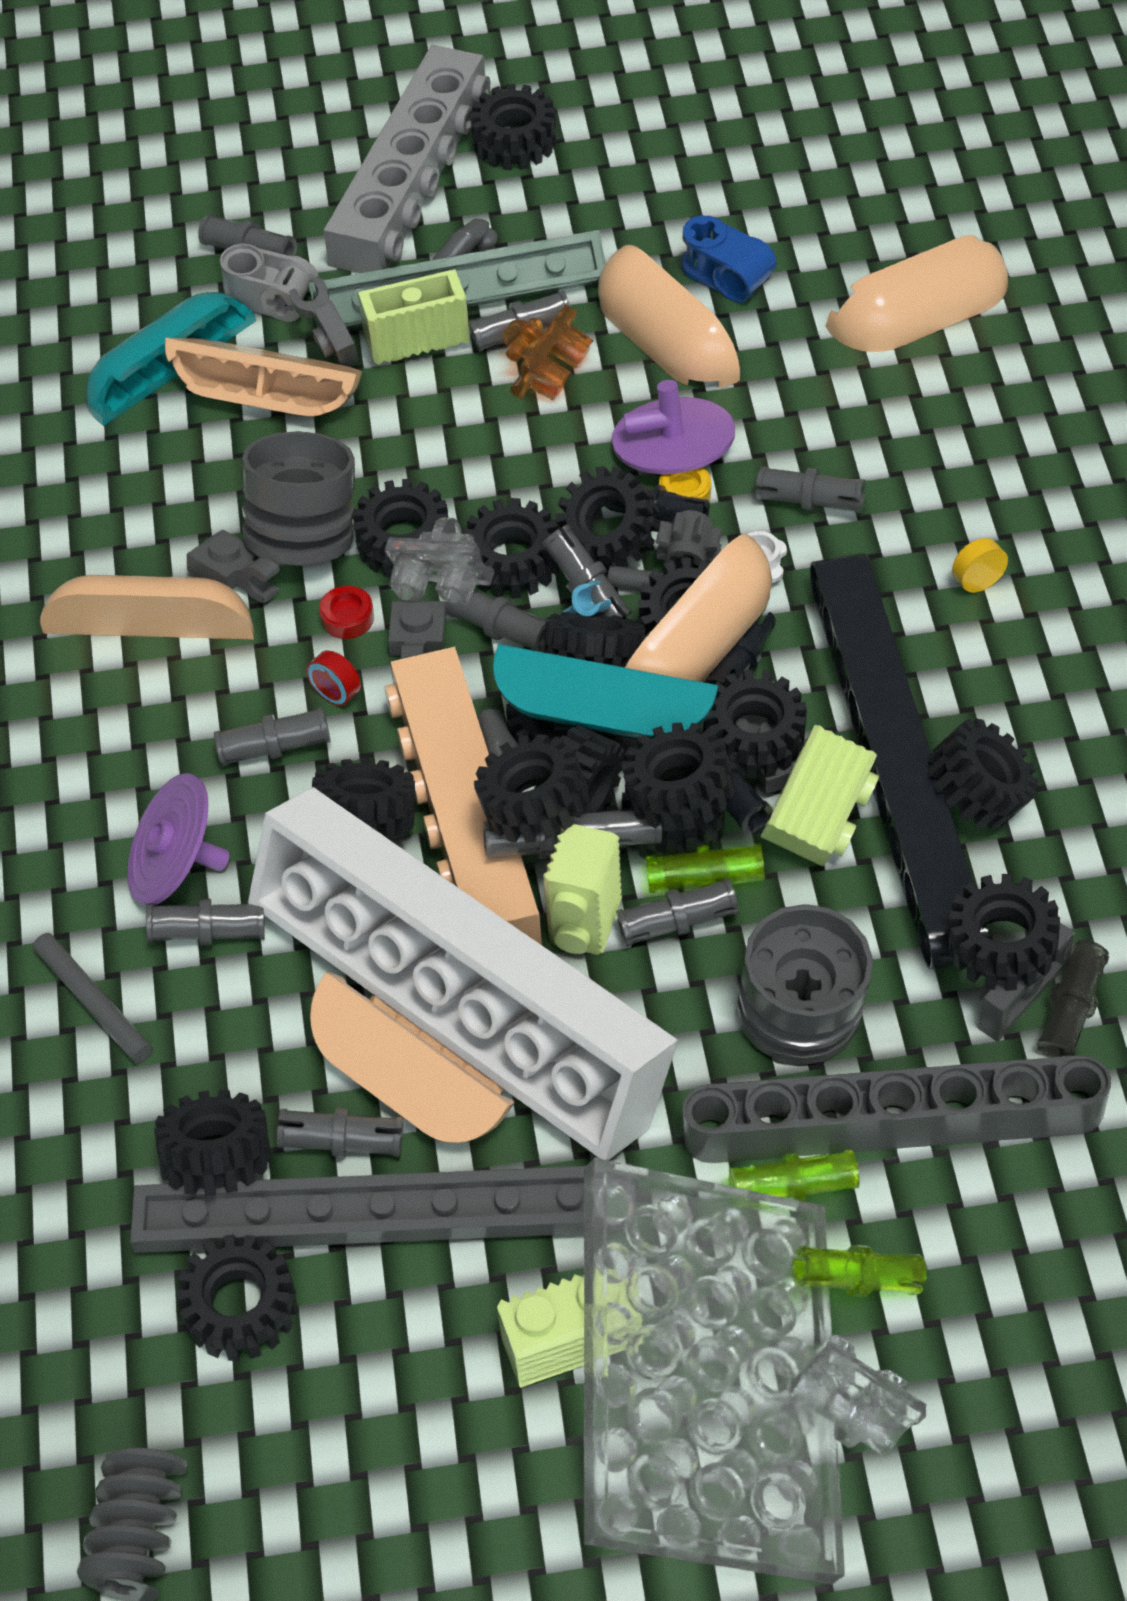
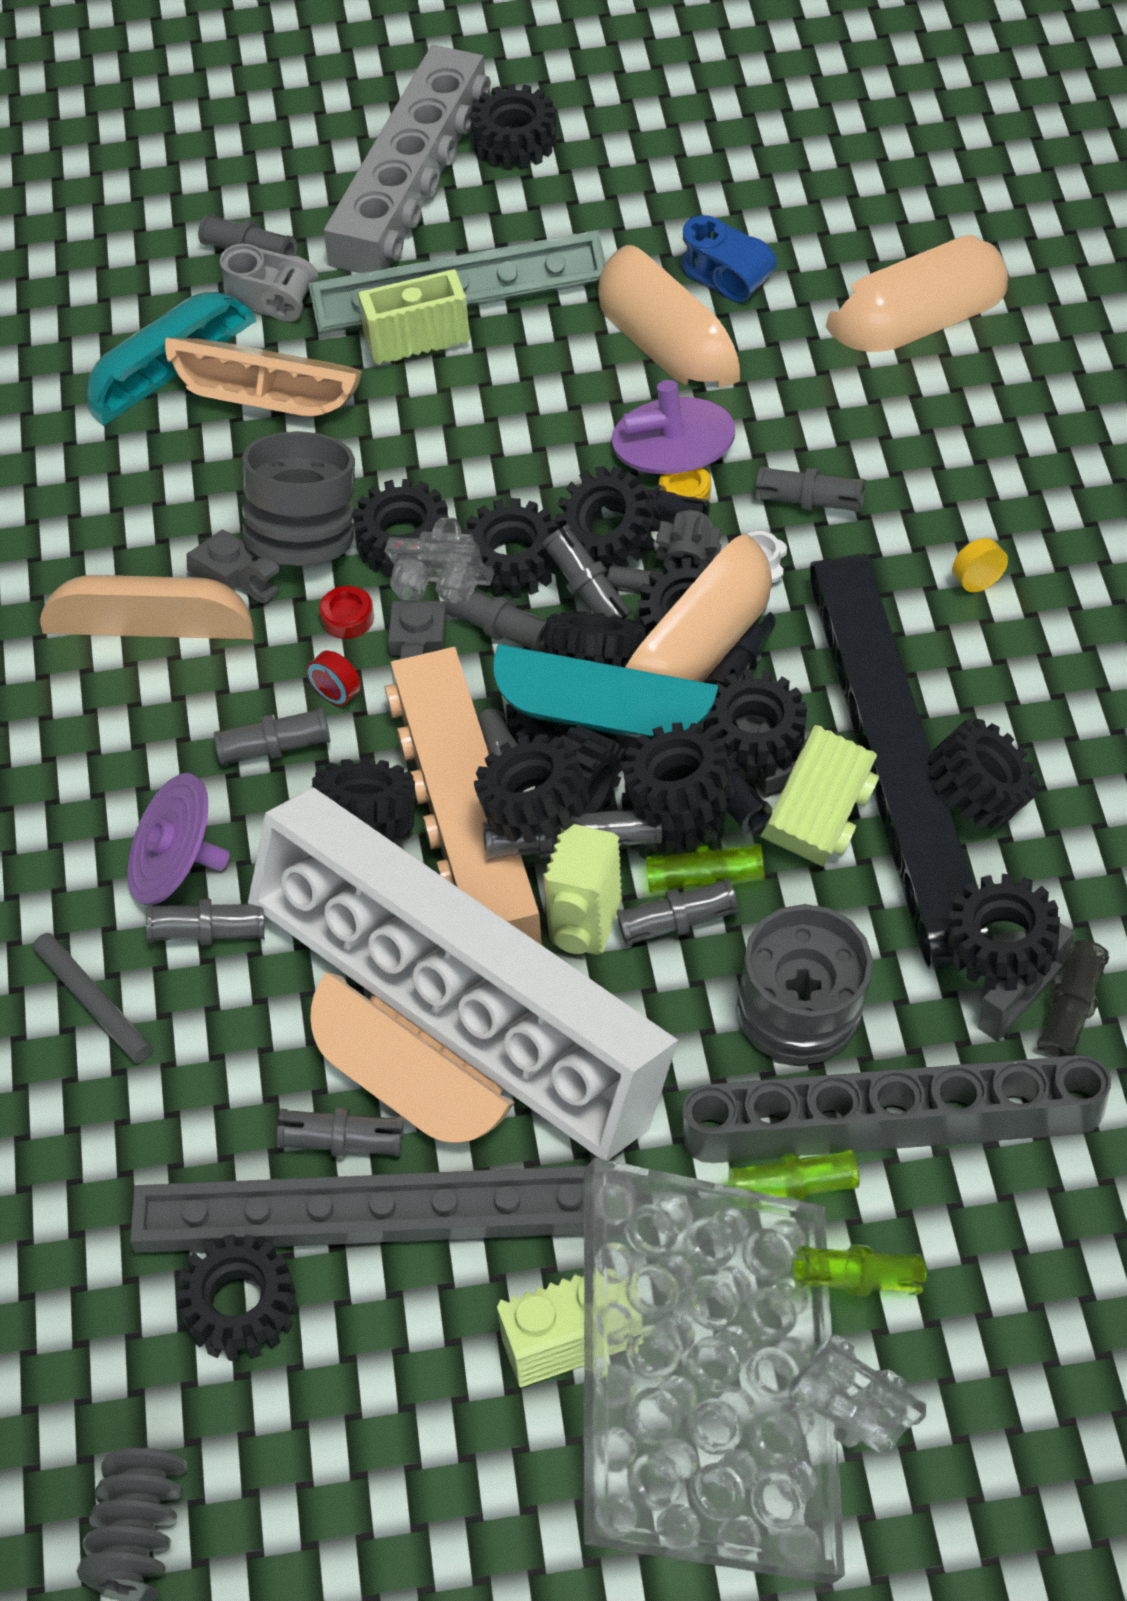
(212, 1142): black tyre -> none
(331, 332): dark grey plate -> none
(471, 235): dark grey arm -> none
(489, 330): dark grey pin -> none
(538, 349): clear orange hips -> none
(583, 602): medium azure hand -> none

